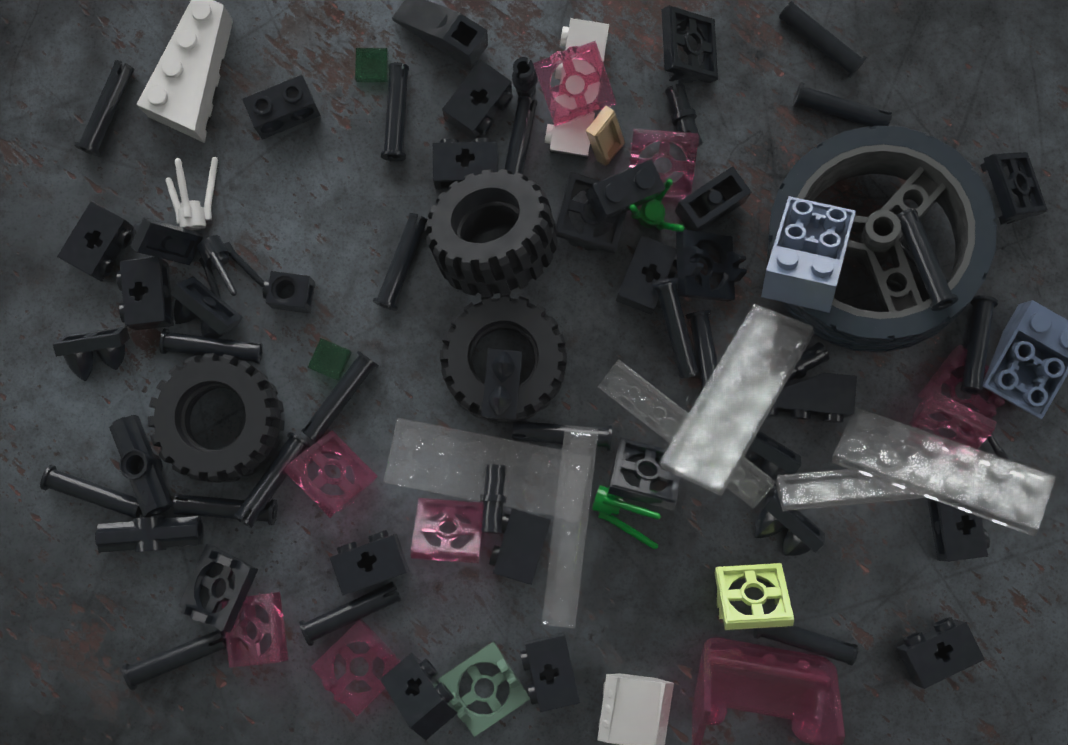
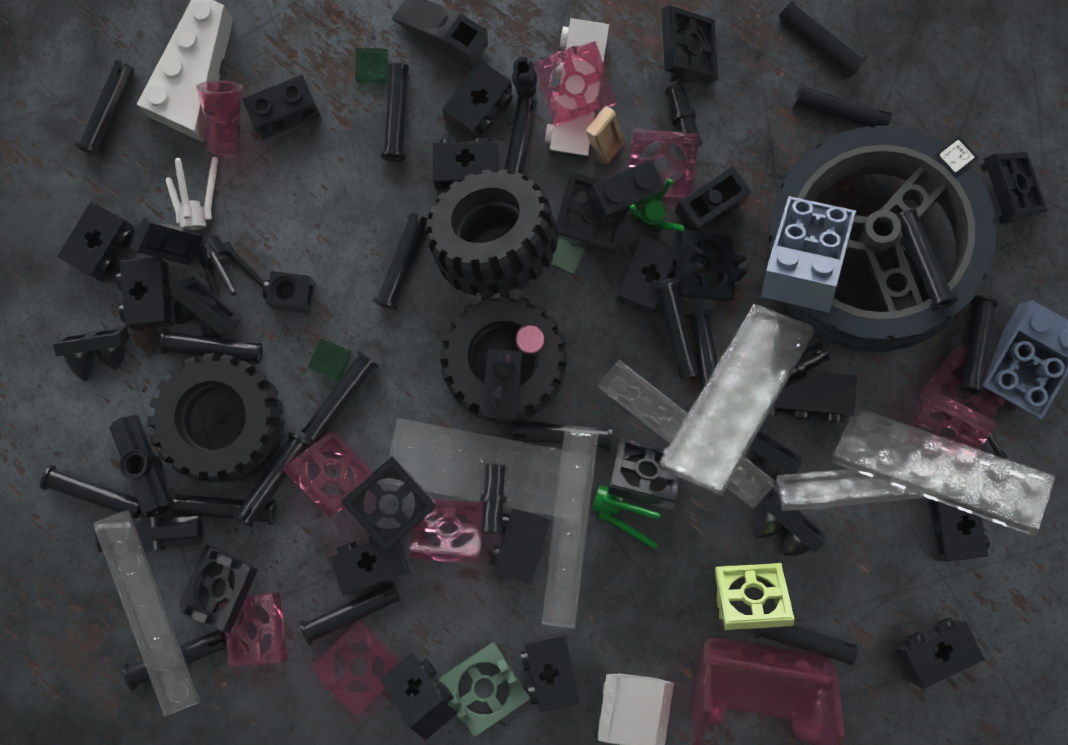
(146, 613): none -> clear plate
(221, 115): none -> clear pink plant
(389, 537): none -> black piece
(530, 339): none -> clear pink sticker
(567, 256): none -> sand green sticker
(956, 156): none -> sticker

